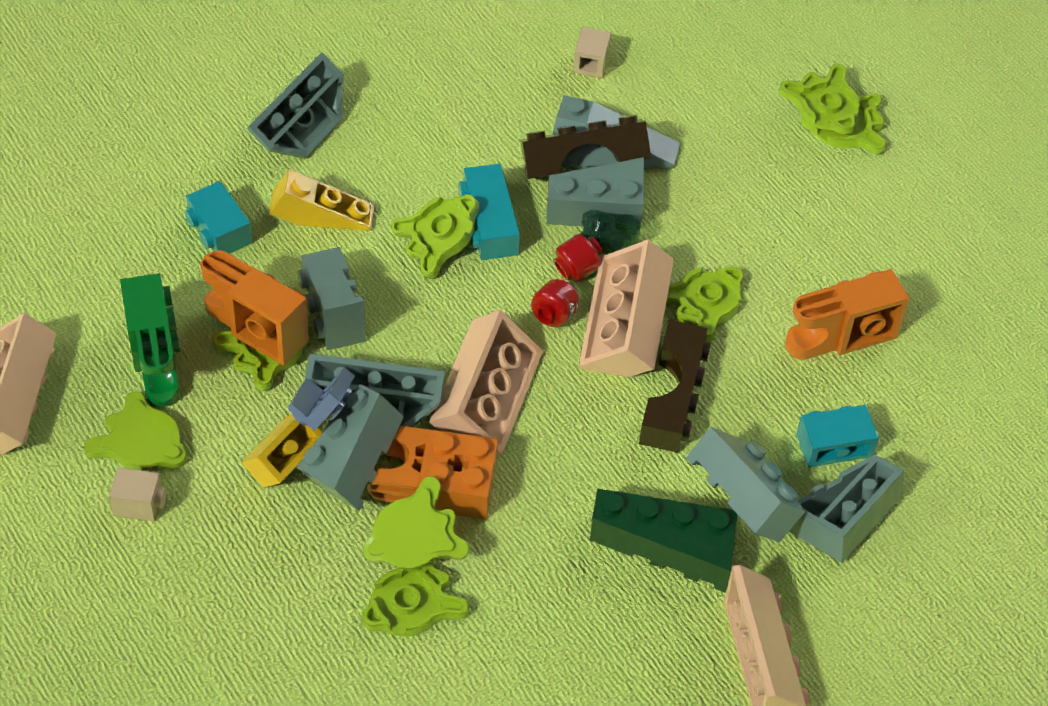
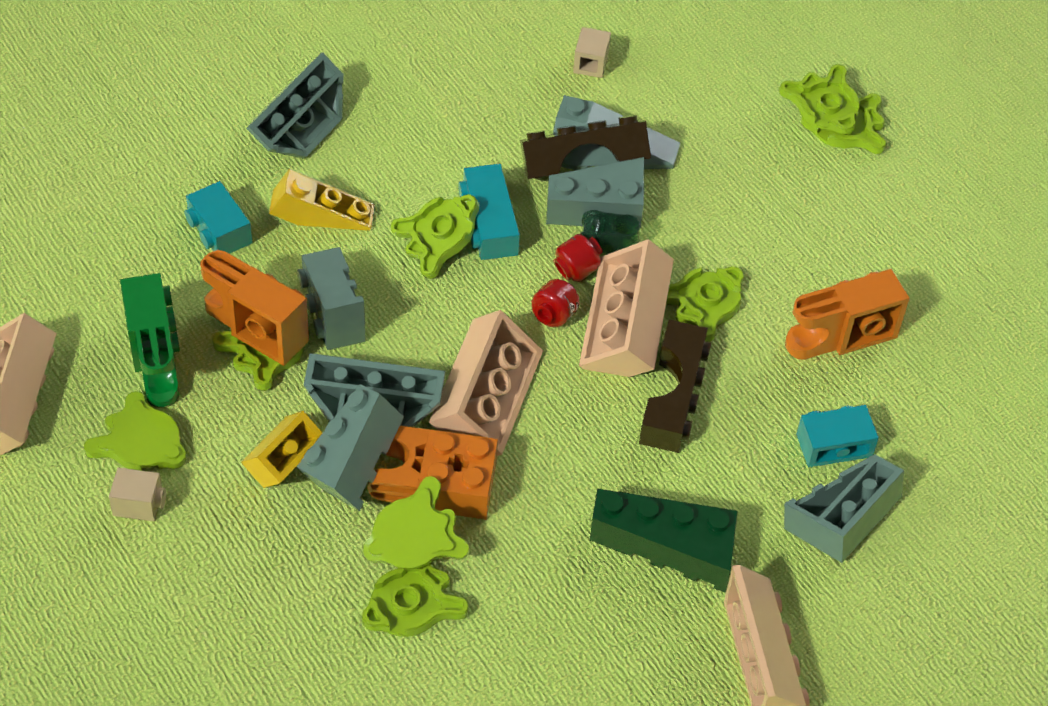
(313, 405): sand blue bracket -> none
(750, 481): sand green wedge -> none

